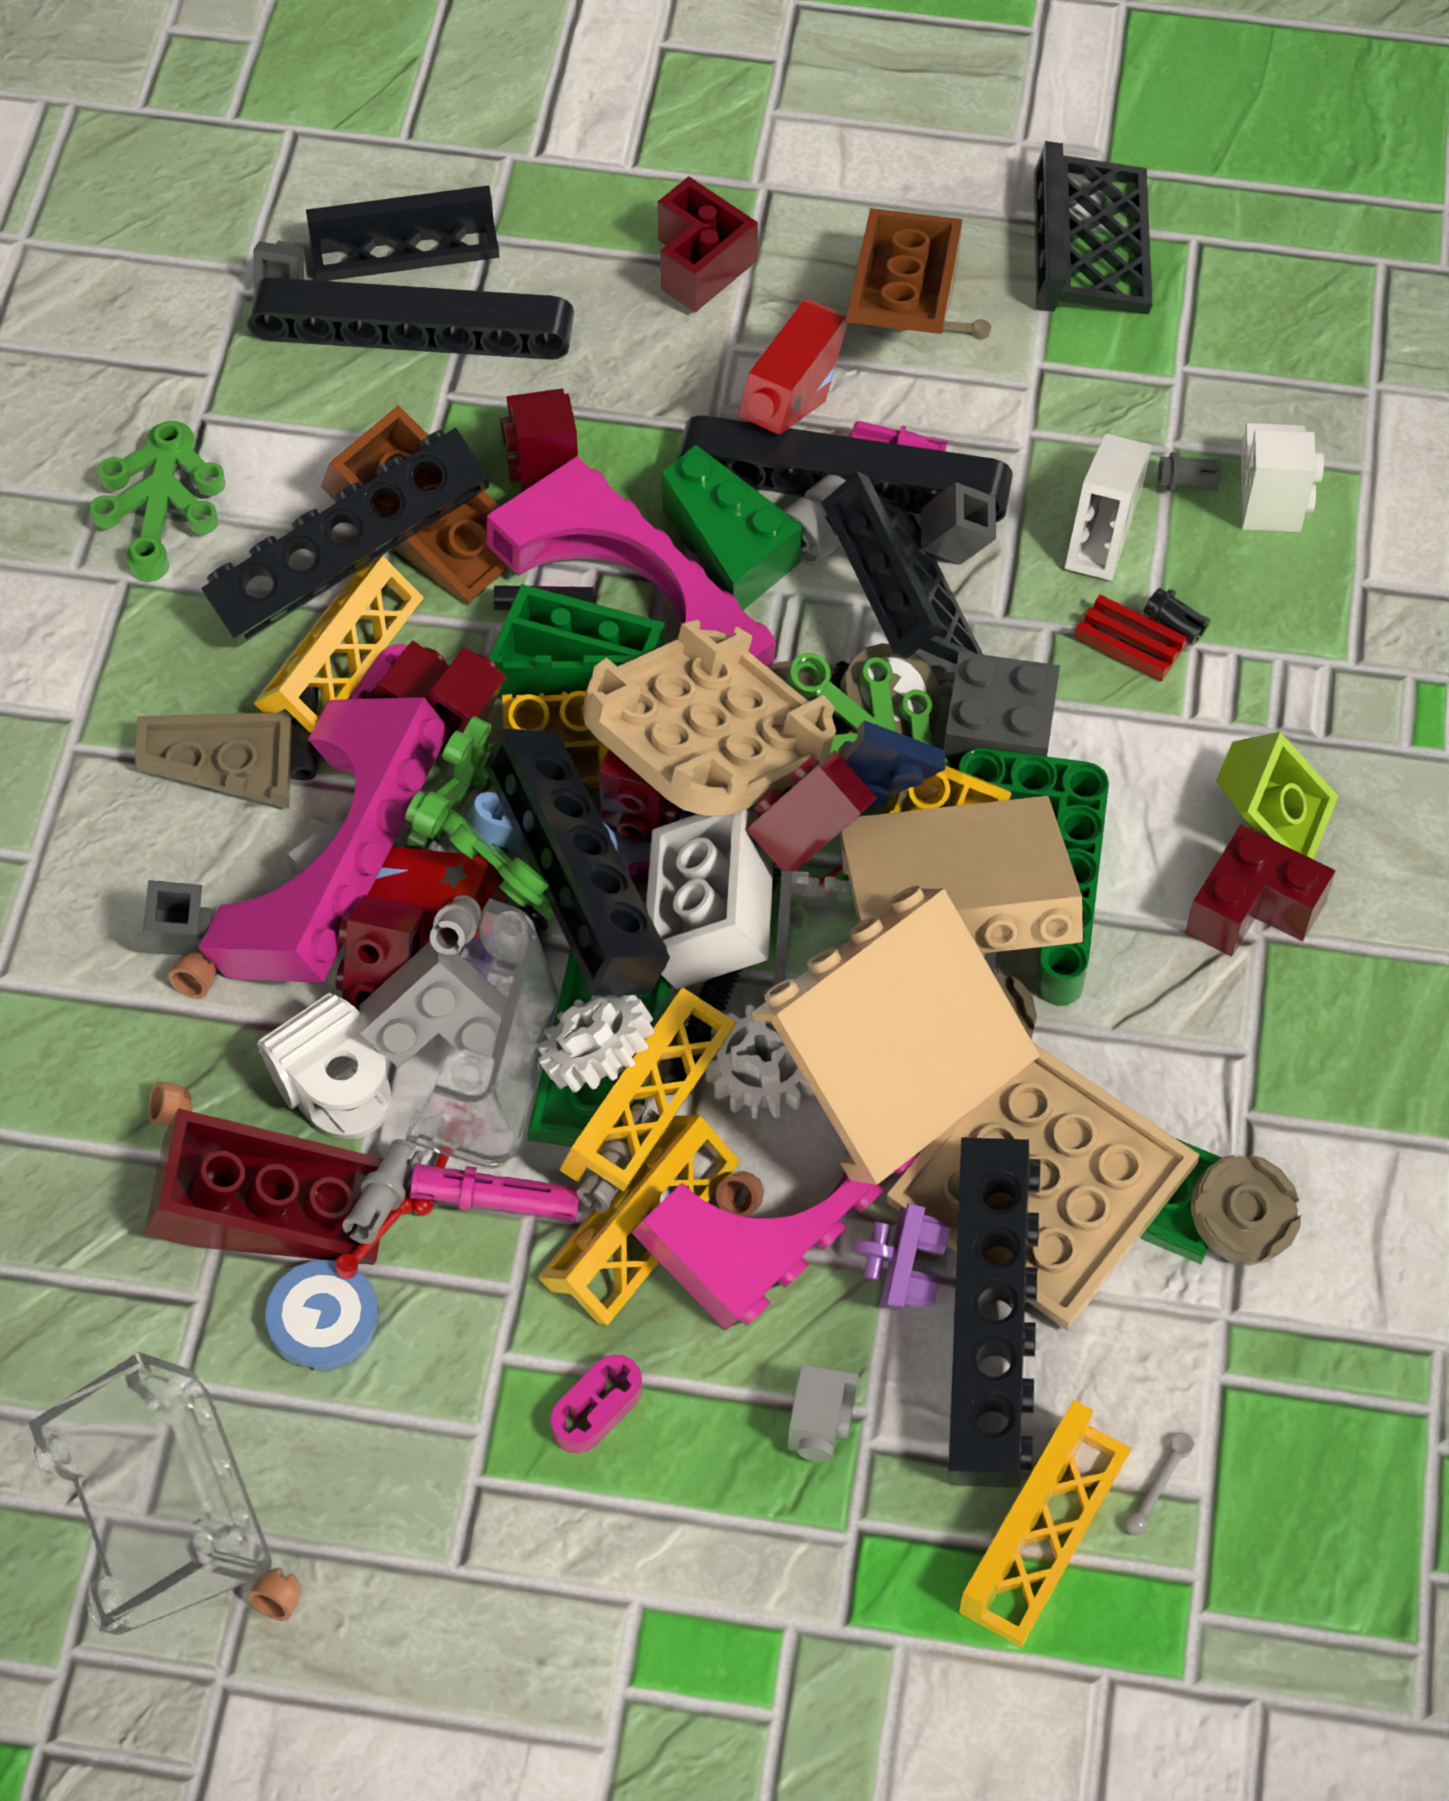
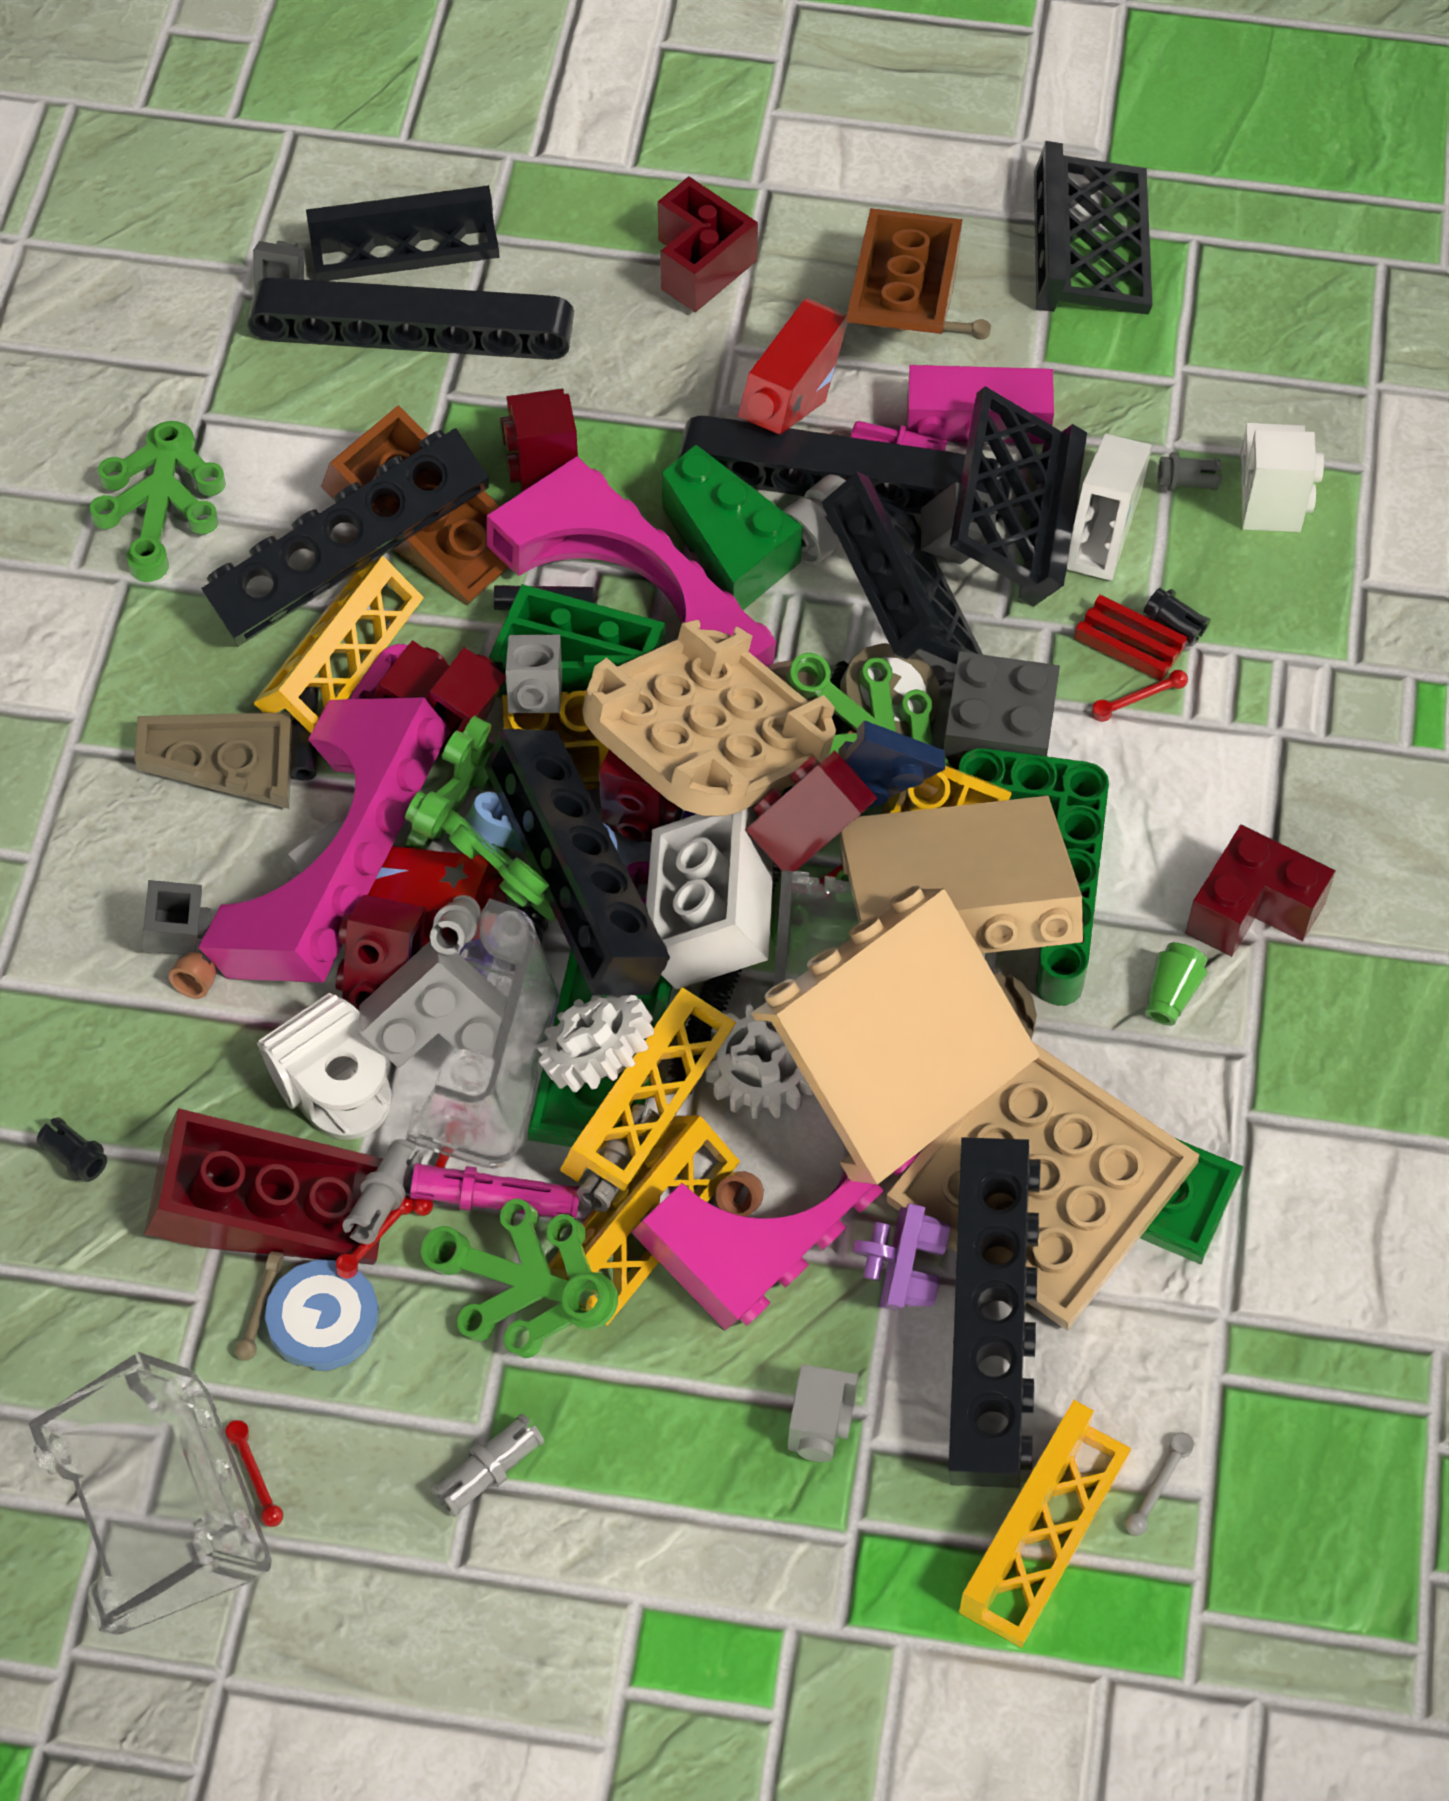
(83, 1158): none -> black pin
(165, 1101): nougat hinge -> none
(237, 1435): none -> red hinge
(246, 1348): none -> dark tan hinge
(275, 1595): nougat hinge -> none
(487, 1465): none -> light grey pin
(528, 1281): none -> bright green plant
(534, 674): none -> light grey brick
(588, 1395): dark pink beam -> none
(944, 397): none -> dark pink brick
(1049, 507): none -> black fence
(1103, 709): none -> red hinge
(1175, 981): none -> bright green cone
(1245, 1209): dark tan tile -> none
(1278, 791): lime slope -> none

